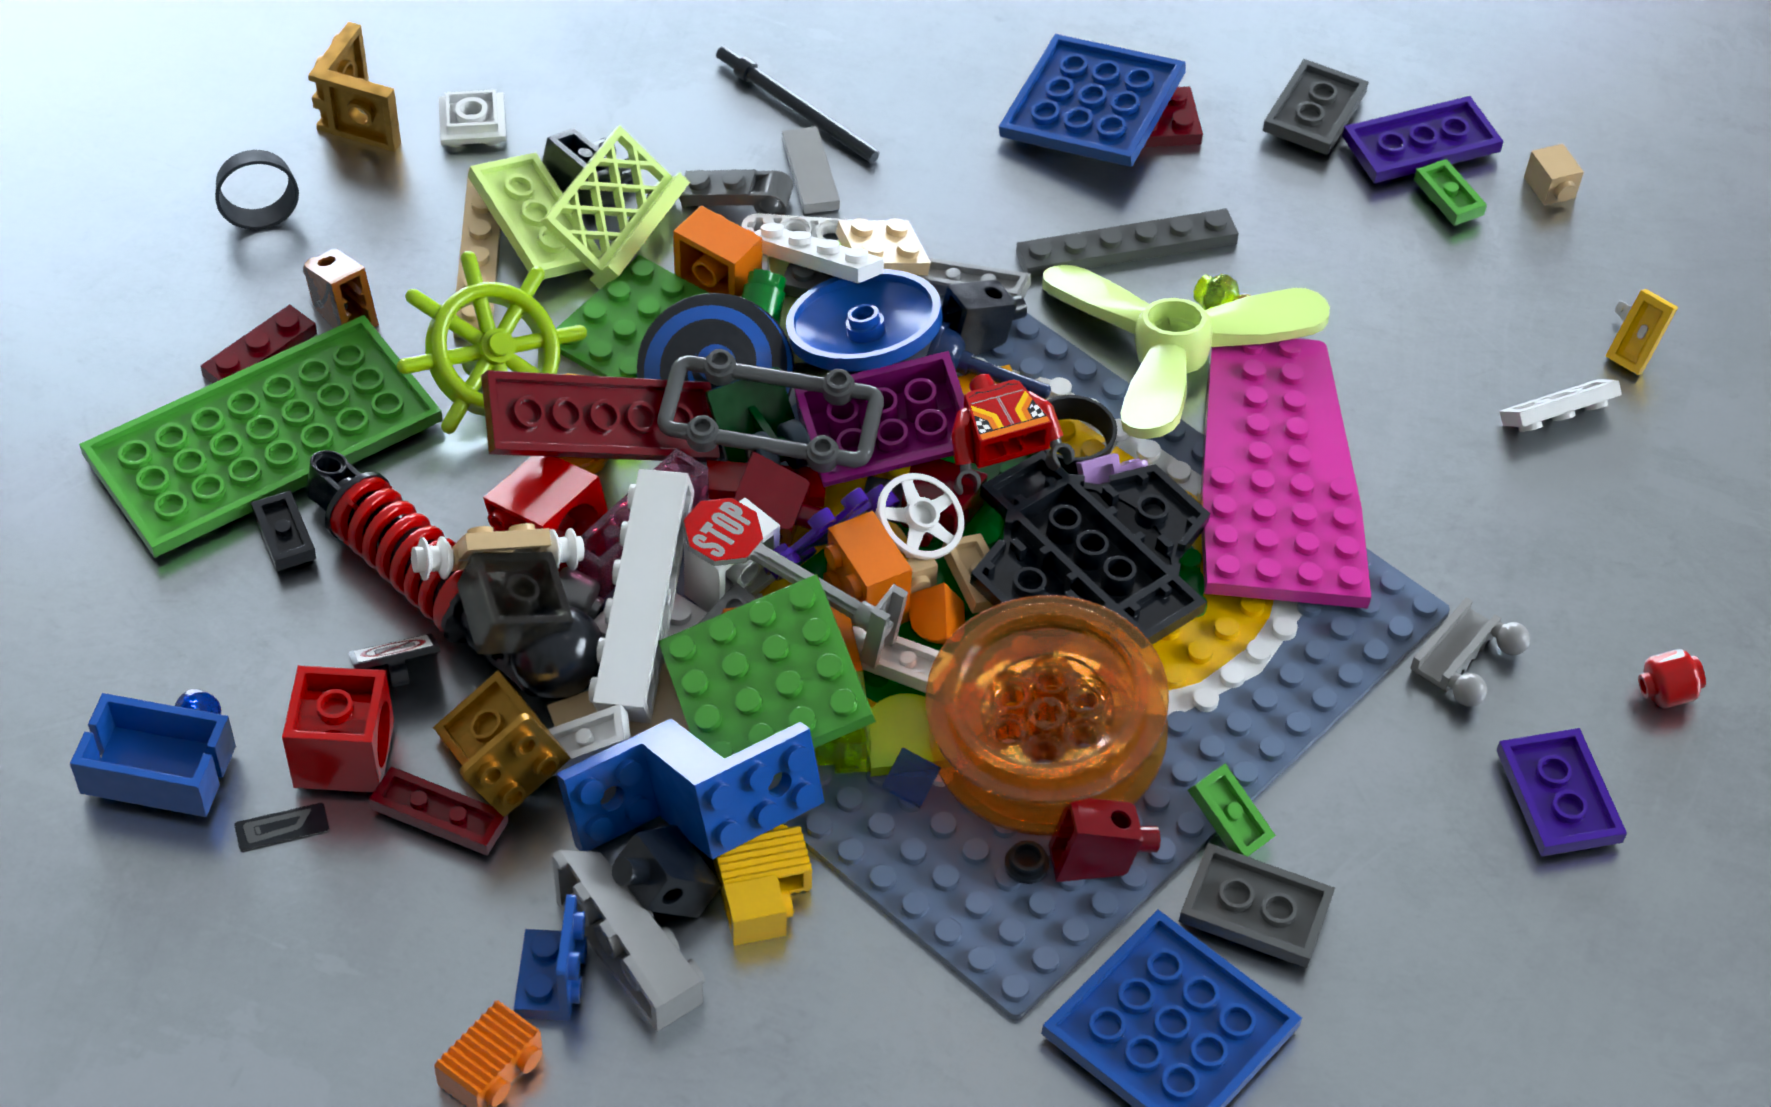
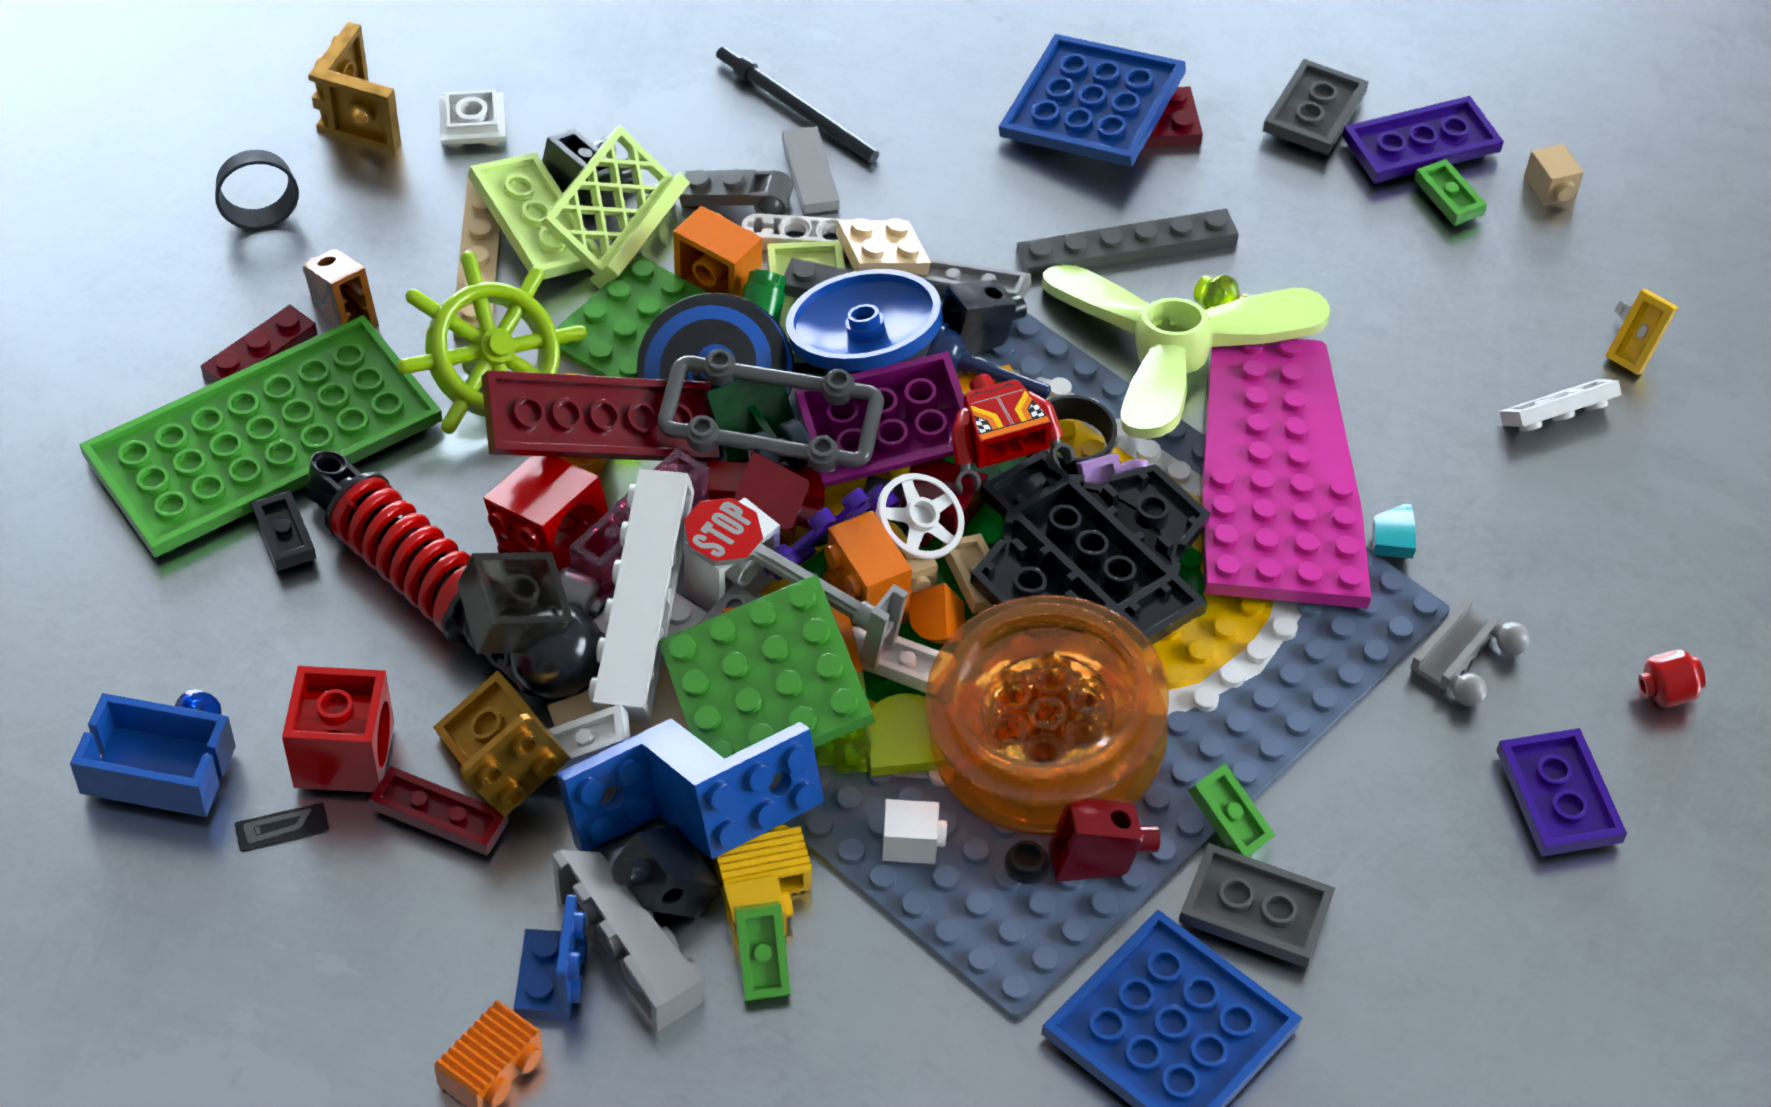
(395, 655): piece -> none
(484, 540): plate -> none
(762, 950): none -> bright green plate
(818, 254): white plate -> none
(911, 777): clear blue tile -> none
(912, 831): none -> white brick
(1395, 533): none -> teal slope

